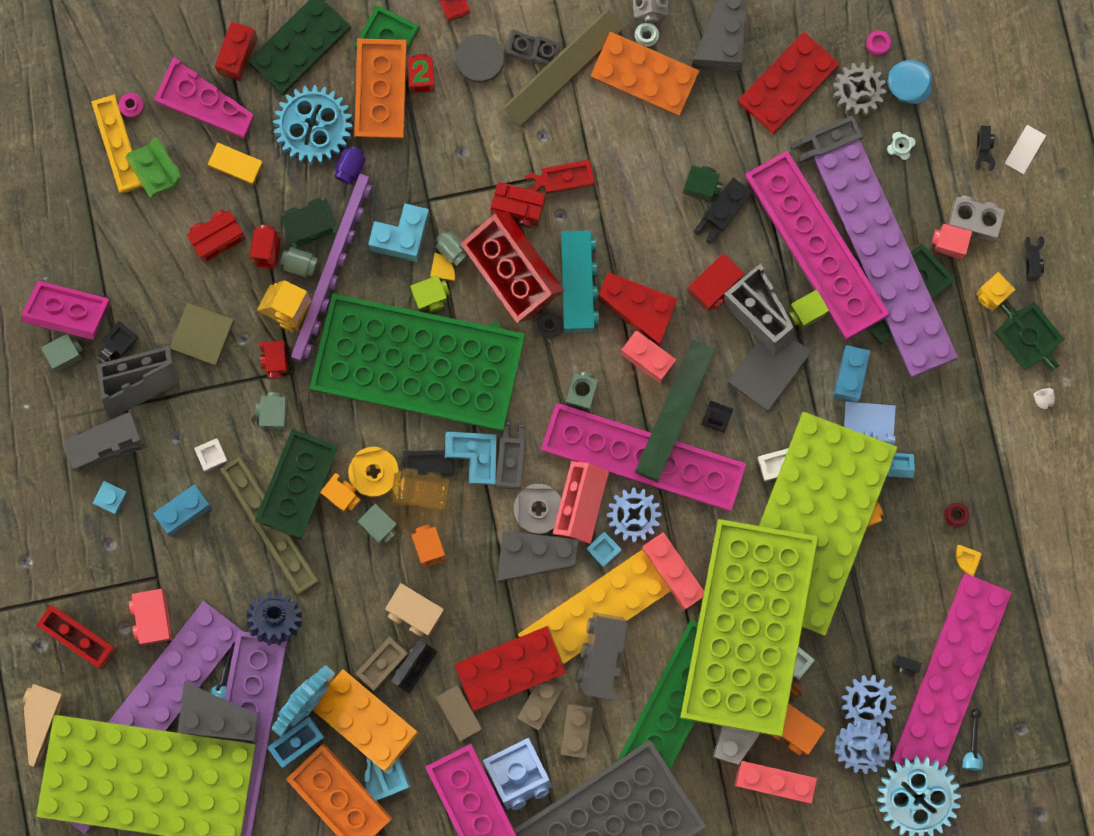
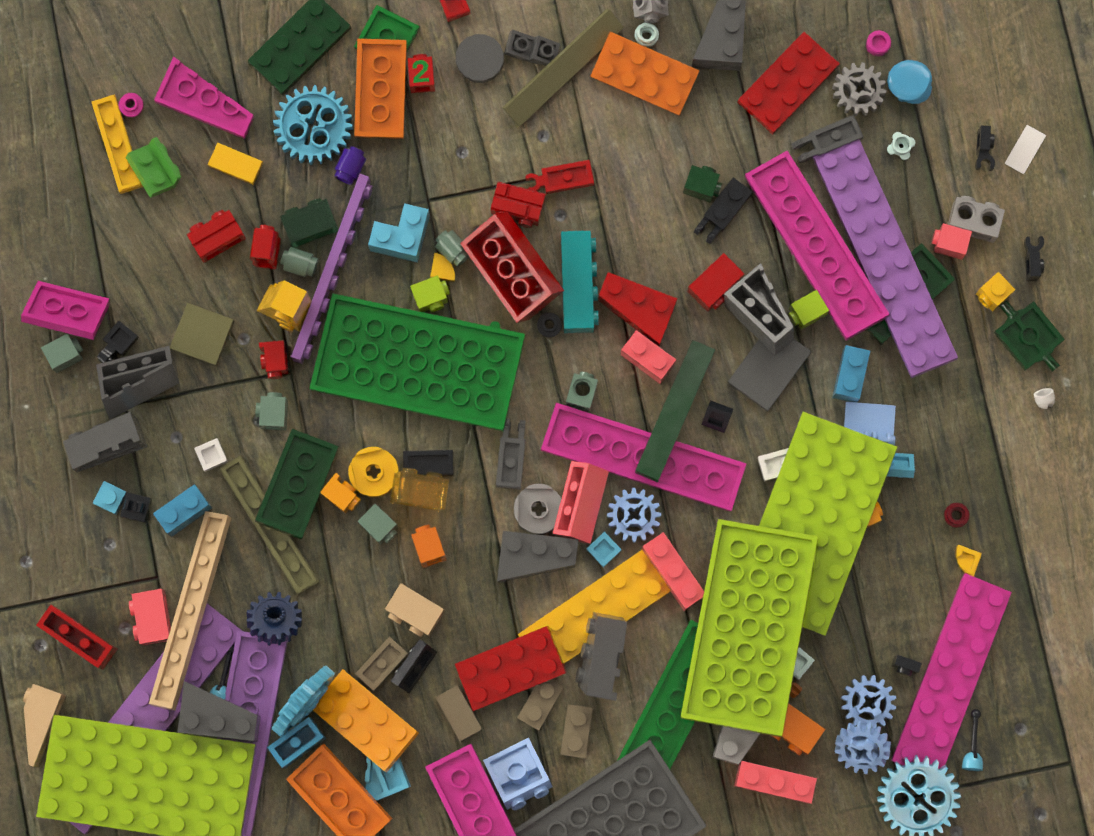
(135, 507): none -> black tile
(190, 611): none -> tan plate
(236, 51): red brick -> none
(479, 450): medium azure plate -> none

